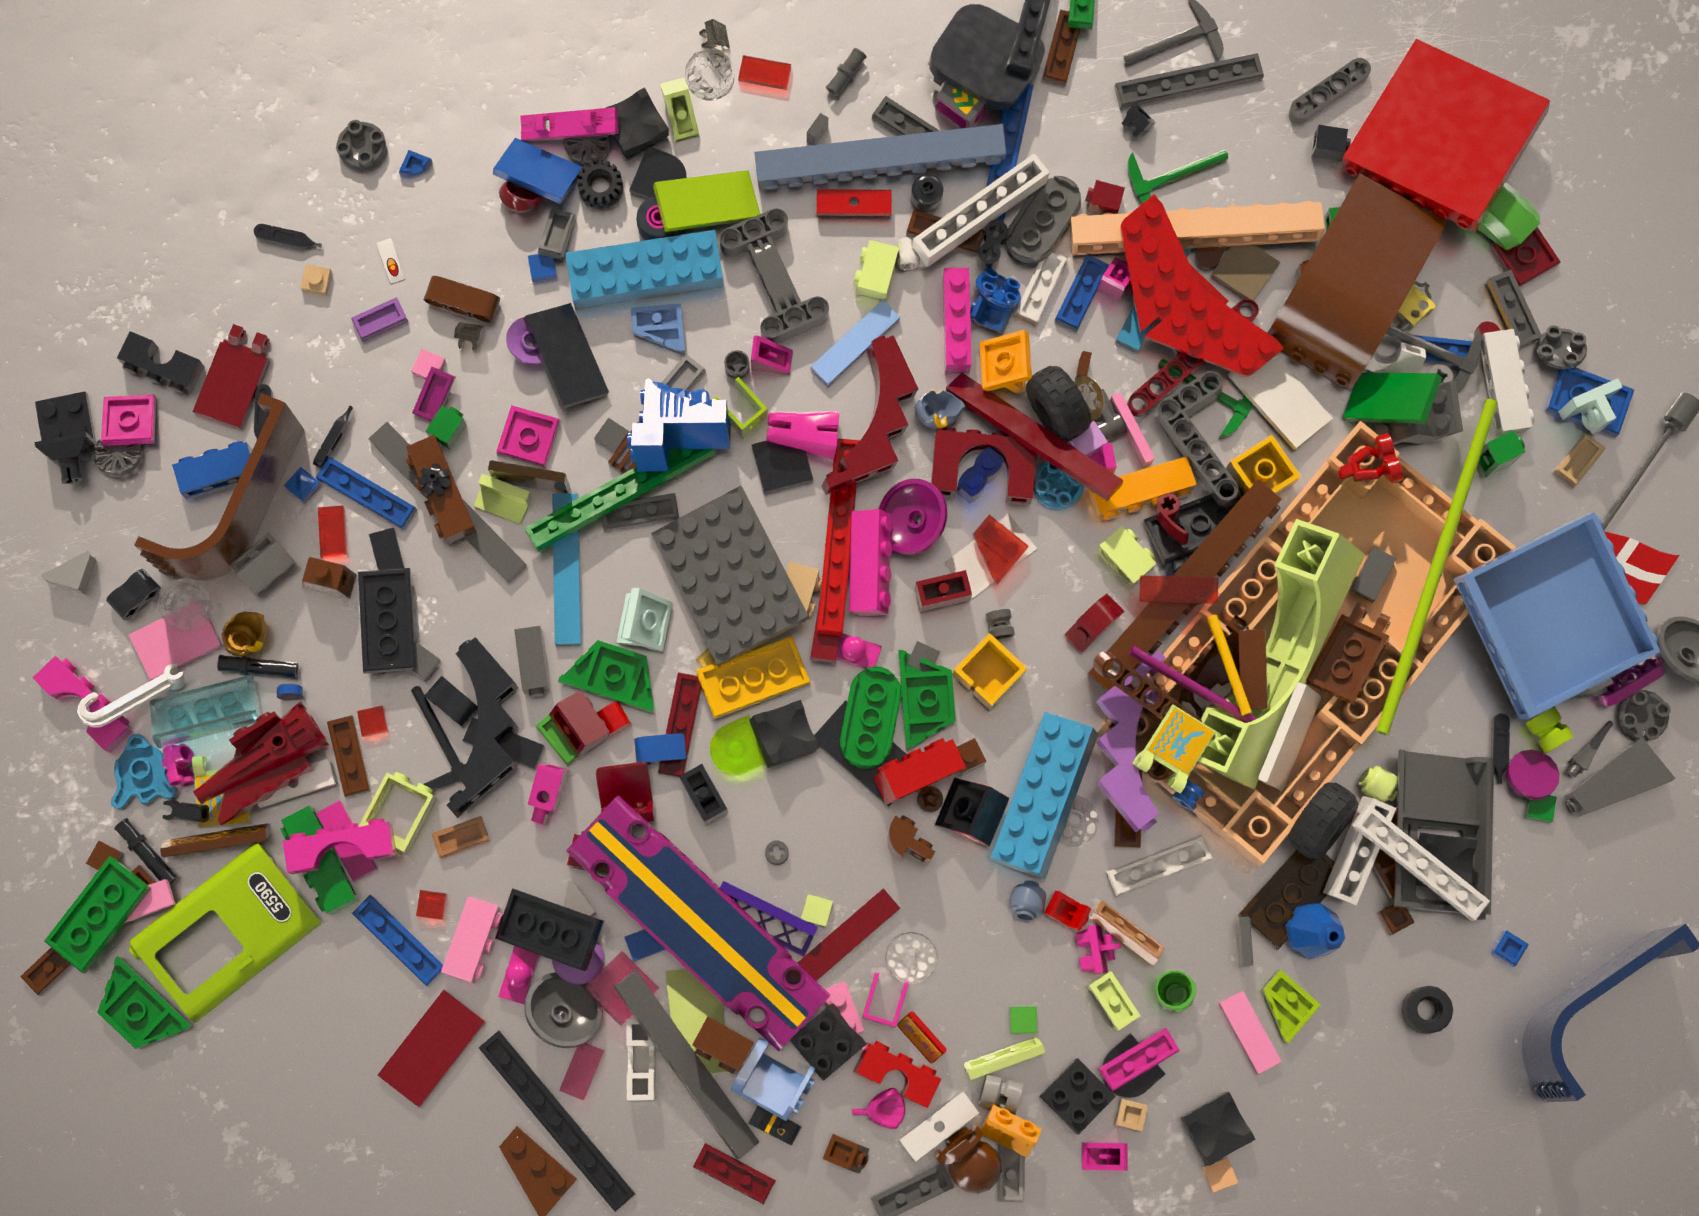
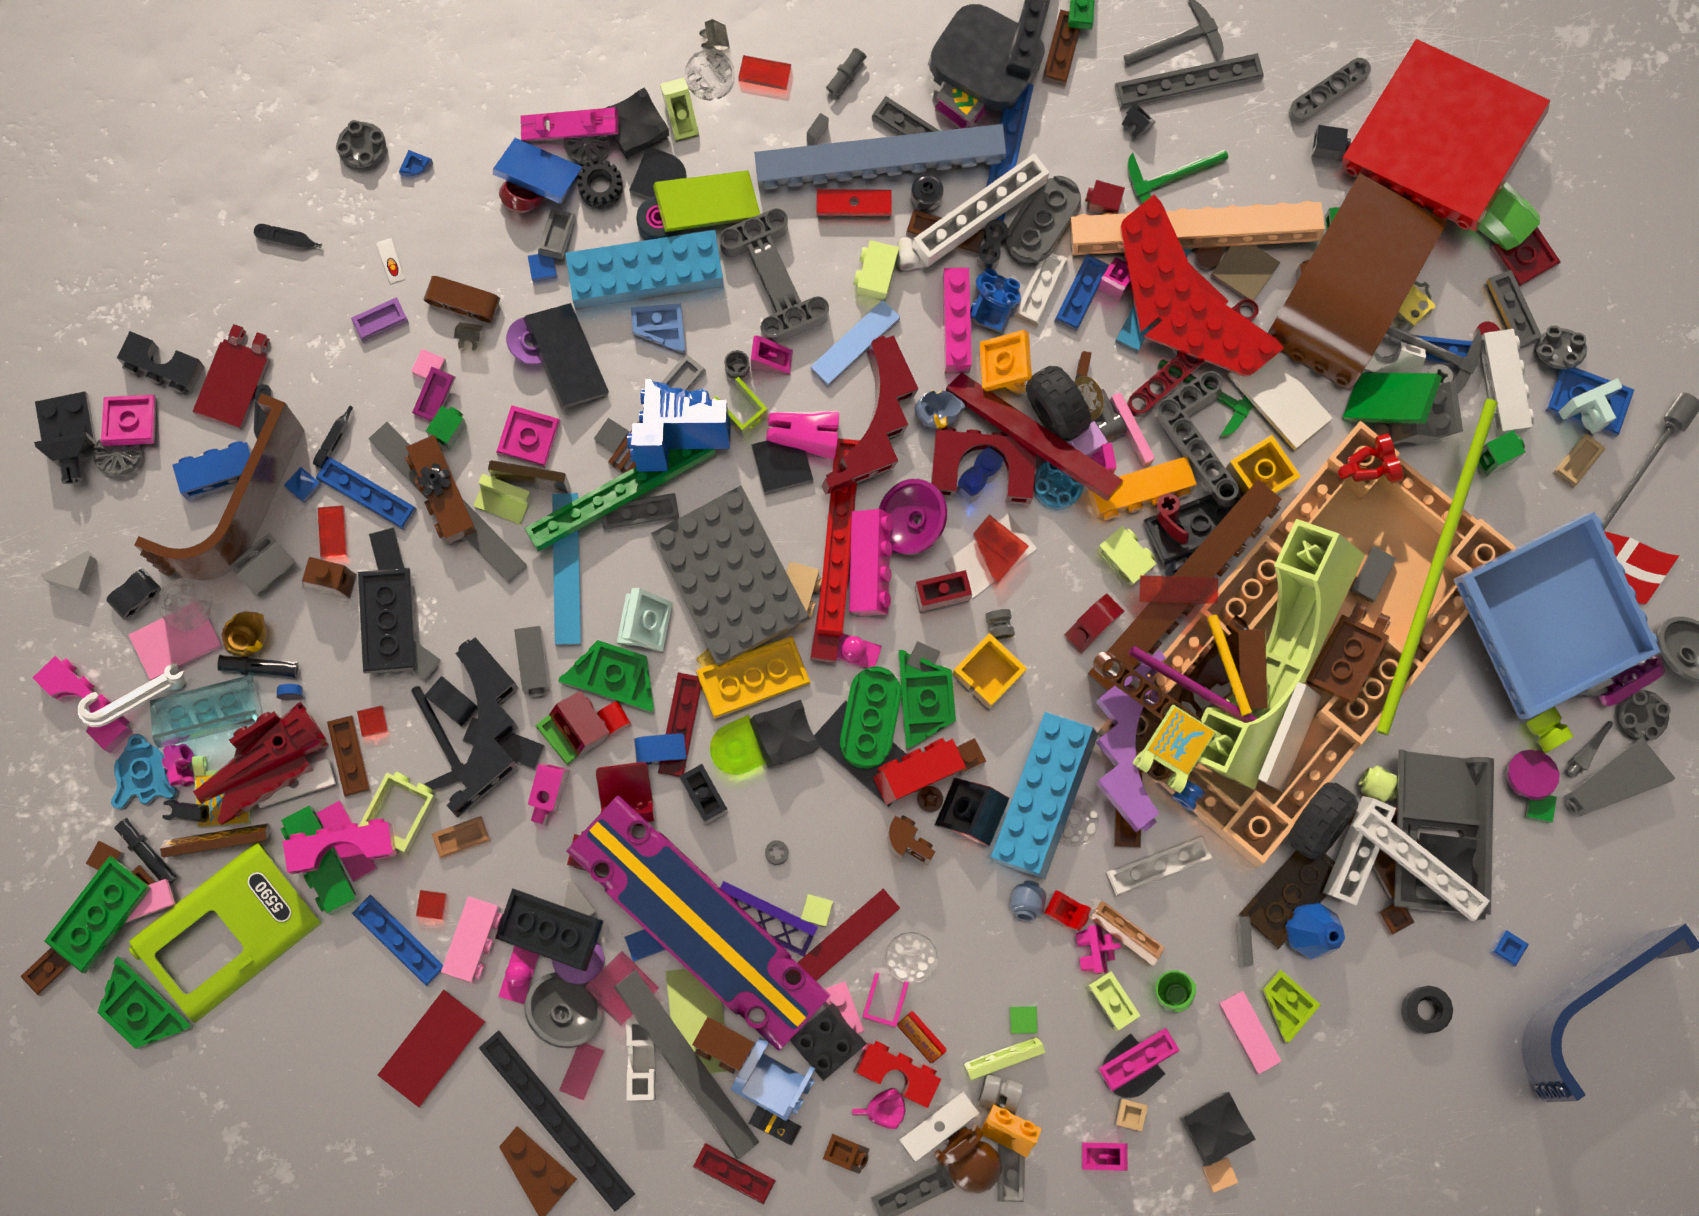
(316, 279): tan plate -> none
(1077, 1096): black brick -> none
(1500, 744): black piece -> none

